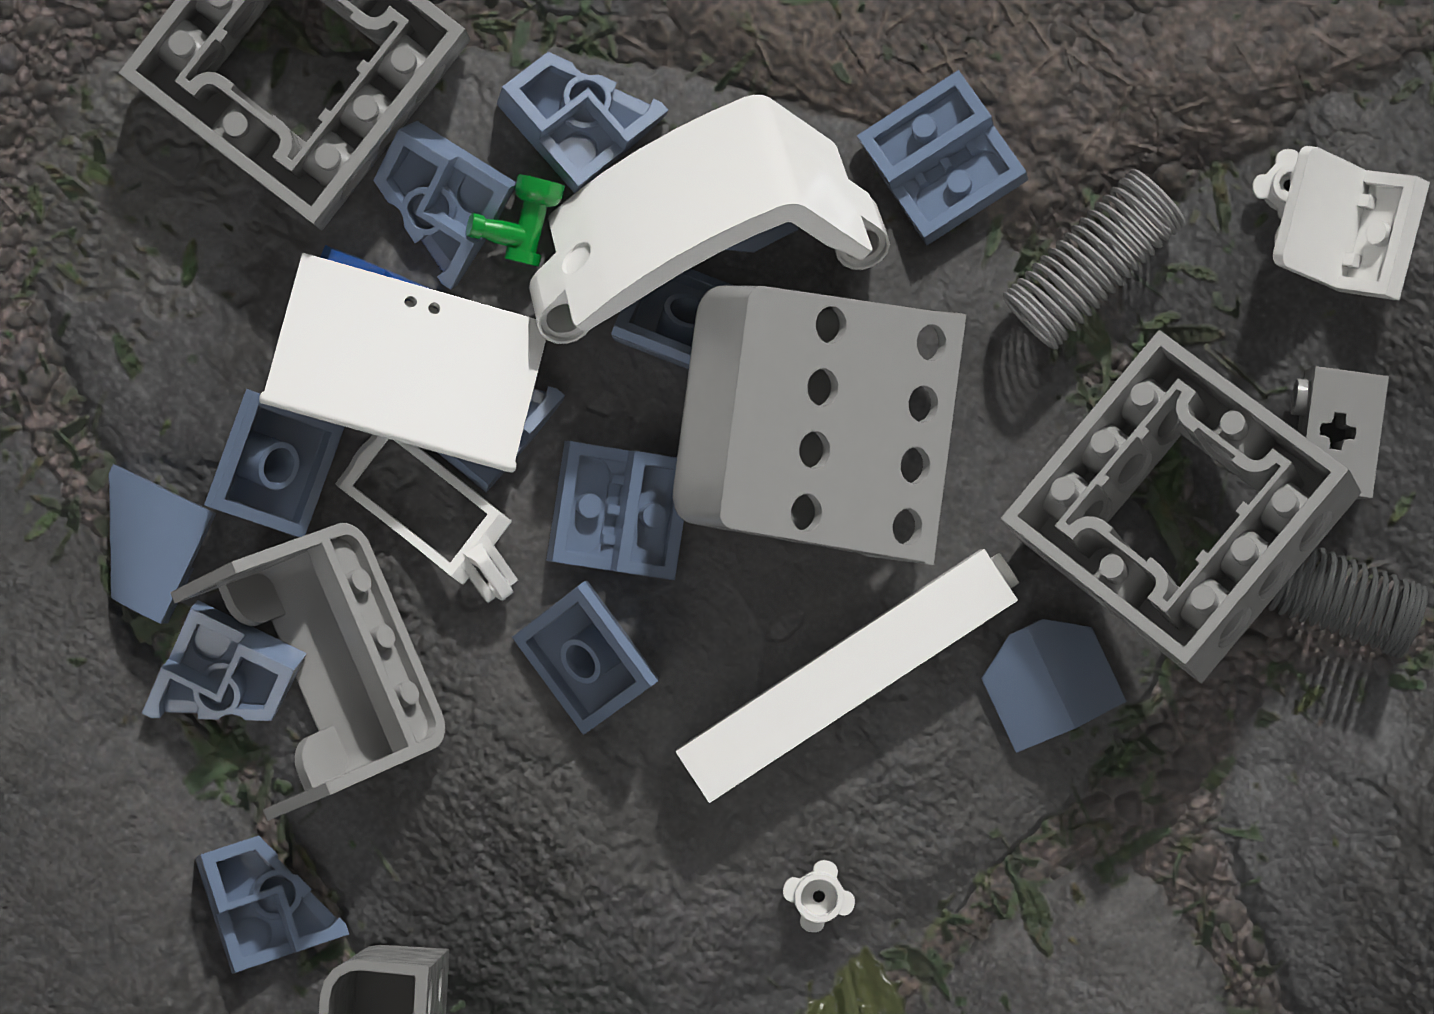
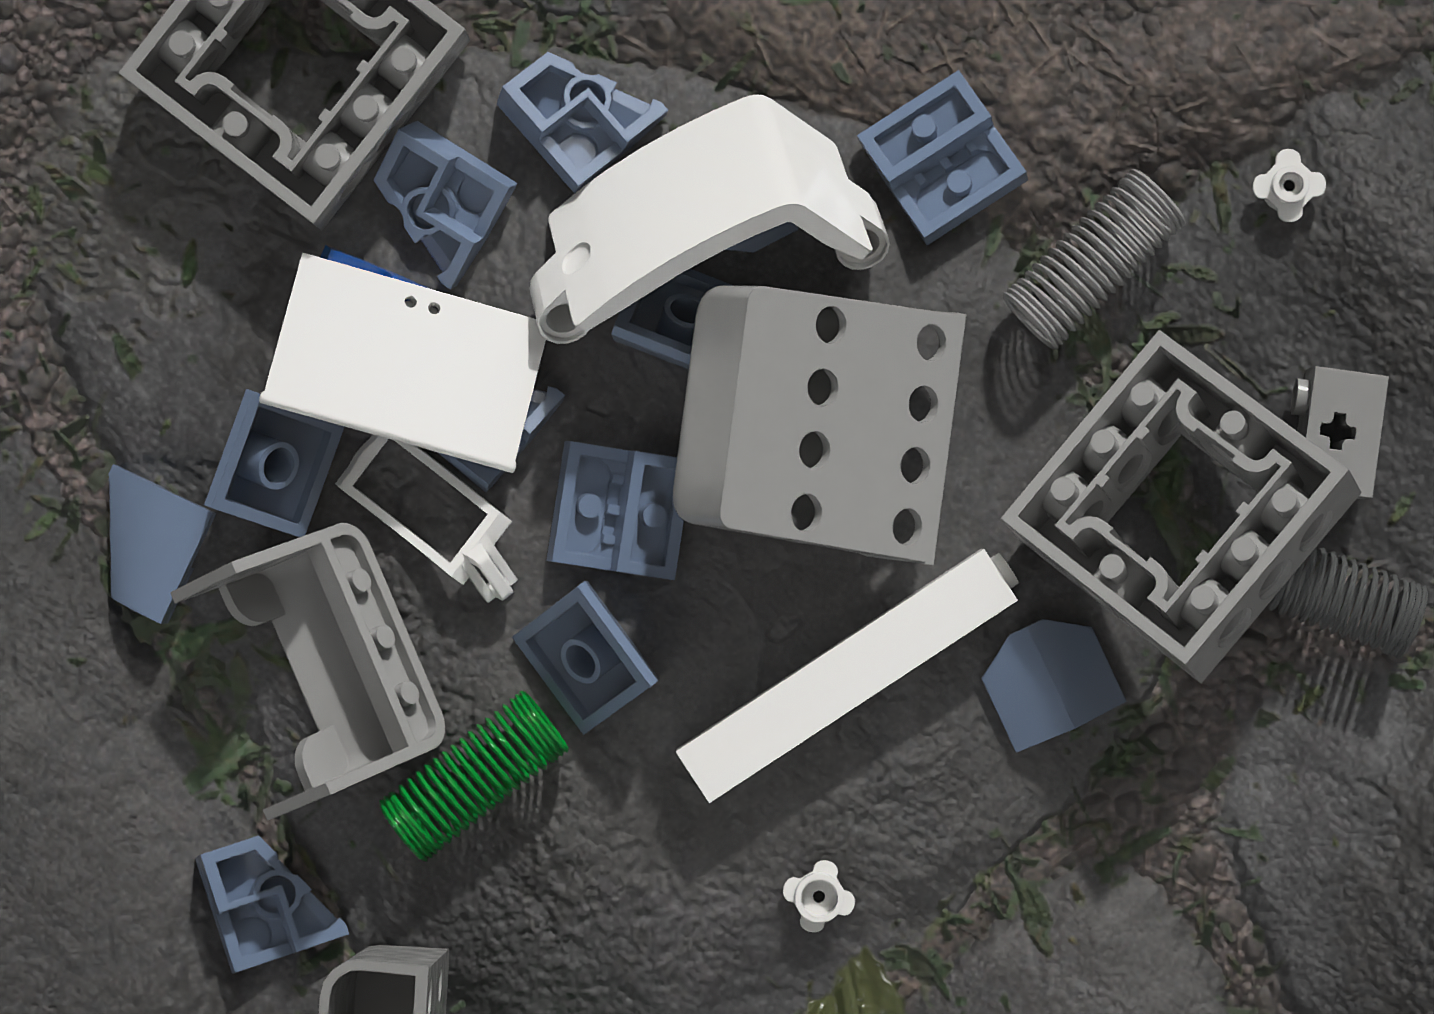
(224, 670): sand blue slope -> none
(410, 827): none -> green piece
(524, 237): green piece -> none
(1349, 225): white bracket -> none

